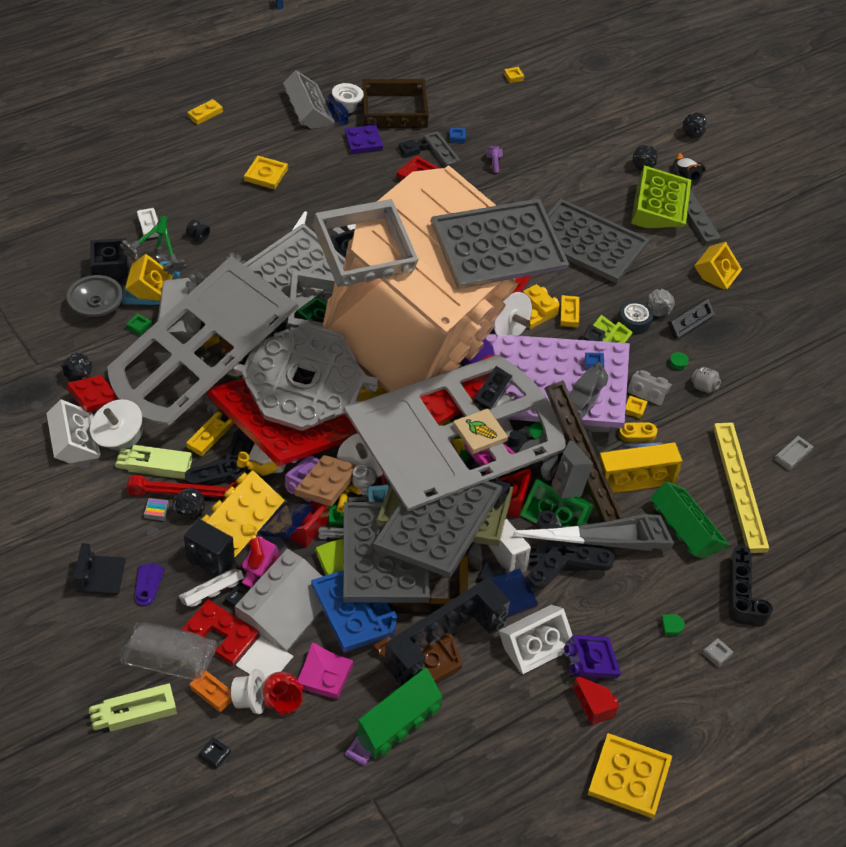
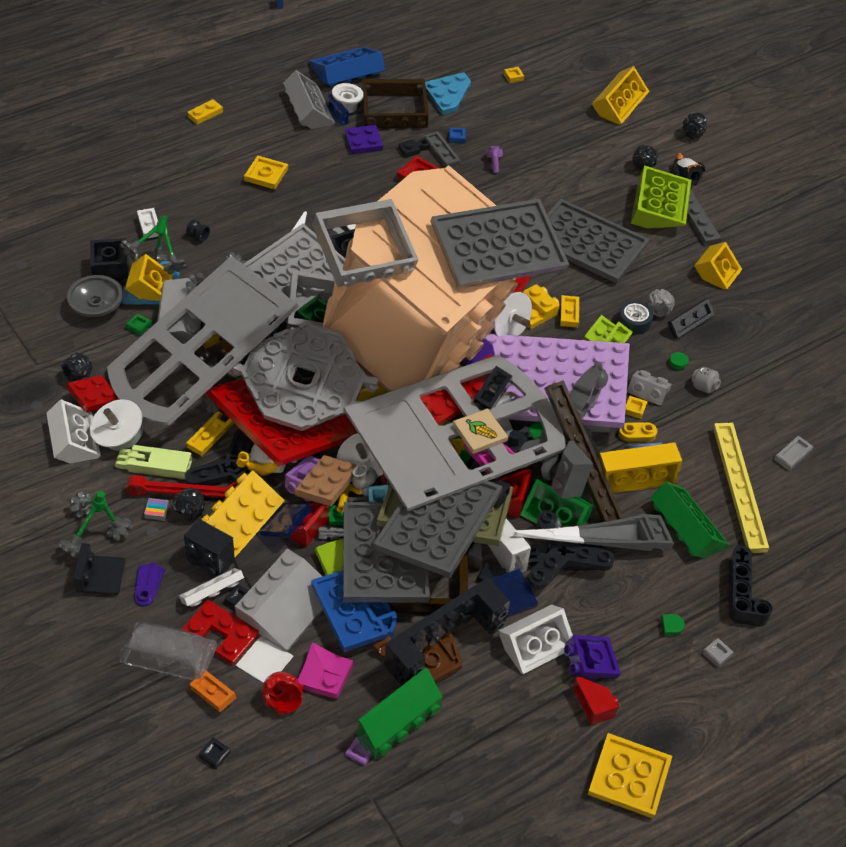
(82, 506): none -> dark grey plant
(142, 705): yellowish green hinge -> none
(247, 692): white piece -> none
(260, 557): torso -> none
(348, 65): none -> blue slope
(448, 92): none -> dark azure plate
(593, 334): black tile -> none
(593, 358): blue tile -> none
(621, 96): none -> yellow slope

